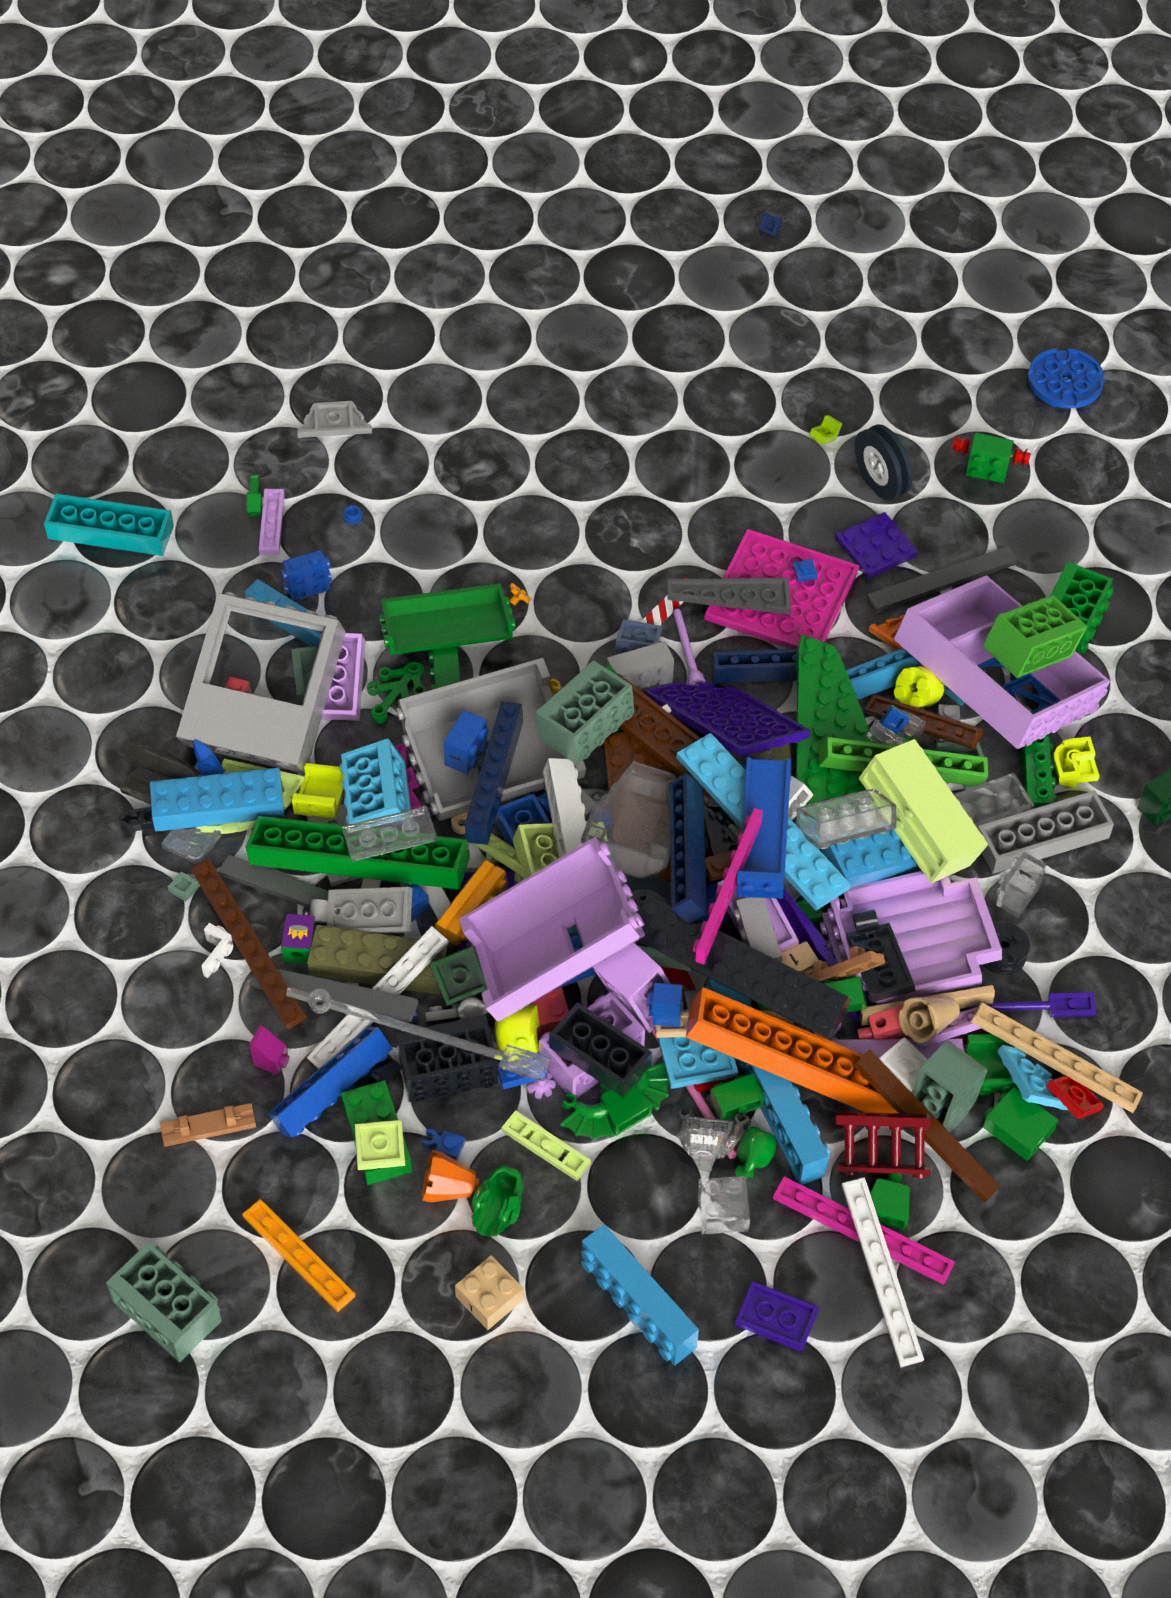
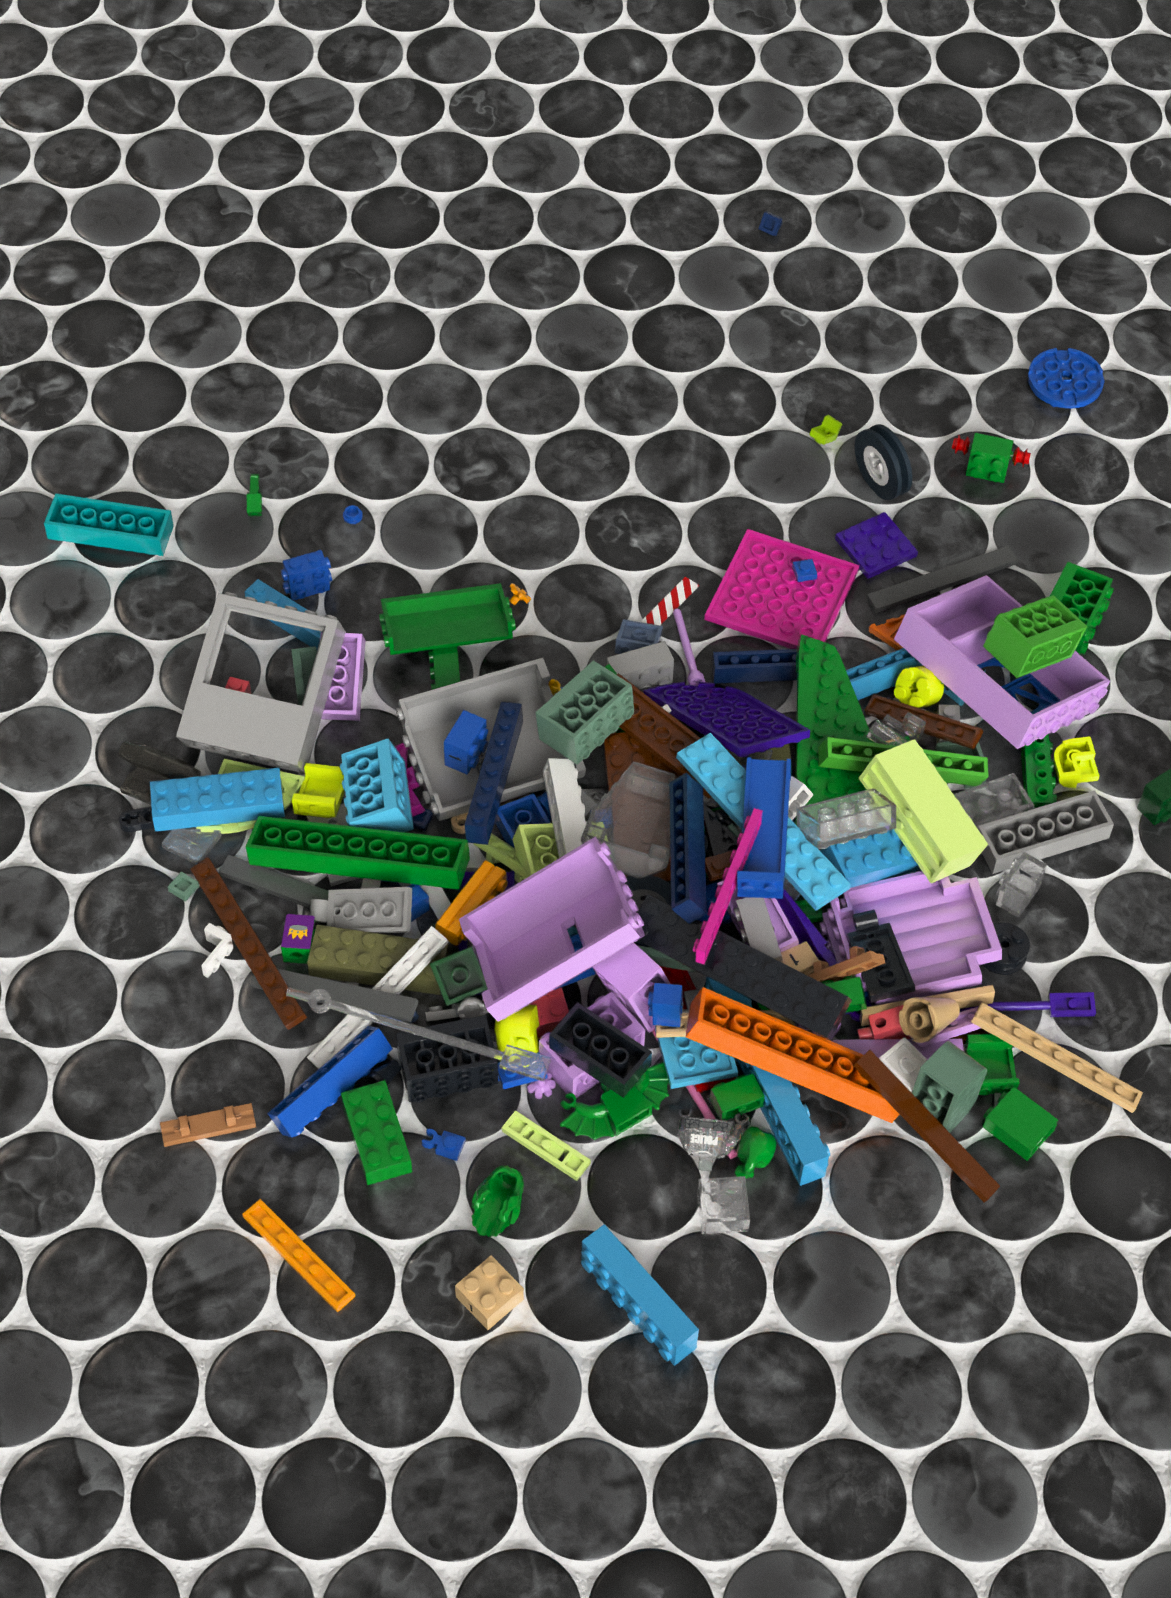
(164, 1301): sand green brick -> none
(207, 761): blue plate -> none
(268, 1051): magenta slope -> none
(271, 522): lavender plate -> none
(334, 420): light grey wing -> none
(379, 1145): yellowish green tile -> none
(389, 833): clear plate -> none
(411, 672): green plant -> none
(447, 1179): orange cone -> none
(741, 593): dark grey wing -> none
(777, 1316): dark purple tile -> none
(839, 1218): dark pink plate -> none
(882, 1272): white tile -> none
(891, 1201): green torso -> none
(895, 719): blue plate -> none
(895, 1122): dark red fence -> none
(1029, 1078): medium azure plate -> none
(1075, 1097): red tile -> none

